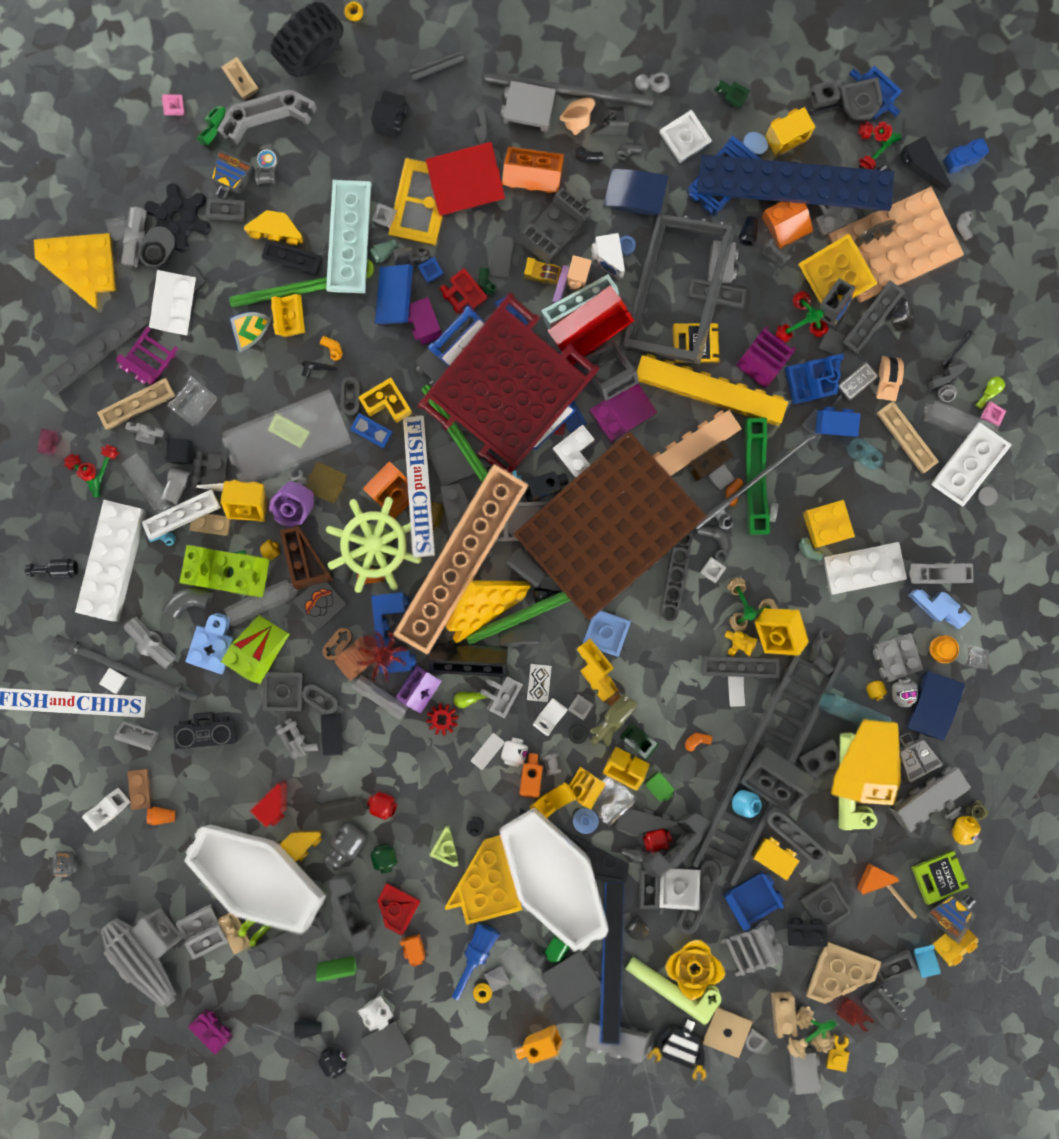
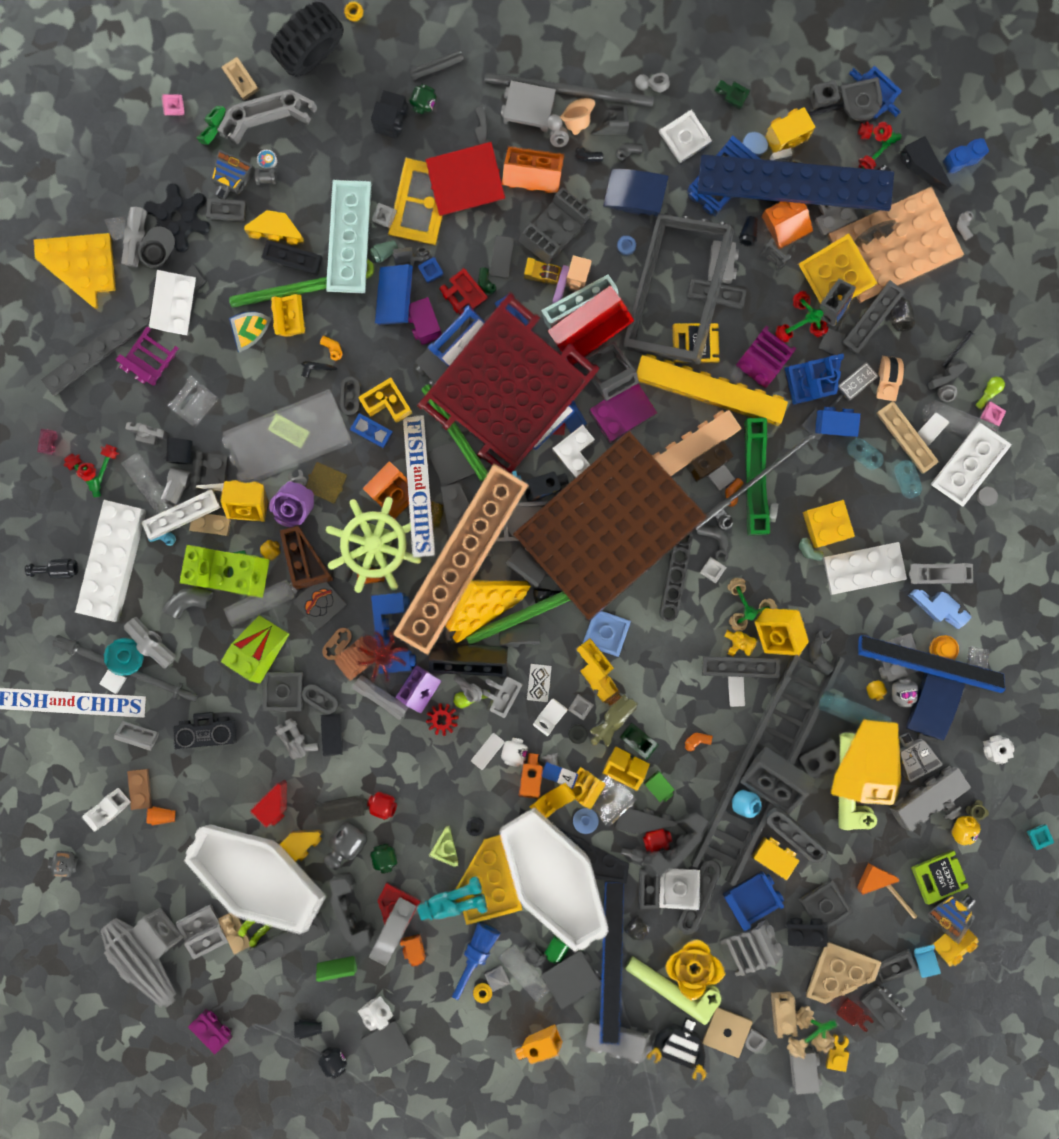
(123, 657): none -> teal tile
(136, 404): tan plate -> none
(213, 635): light blue plate -> none
(392, 931): none -> light grey arch
(422, 99): none -> dark green head
(444, 904): none -> teal piece
(471, 691): none -> light grey plate
(554, 123): none -> light grey plate
(559, 775): none -> sticker
(609, 255): white slope -> none
(783, 155): none -> white tile
(907, 479): none -> clear light blue plate
(931, 664): none -> black tile
(933, 428): none -> white sticker
(992, 748): none -> white brick
(1040, 837): none -> teal plate

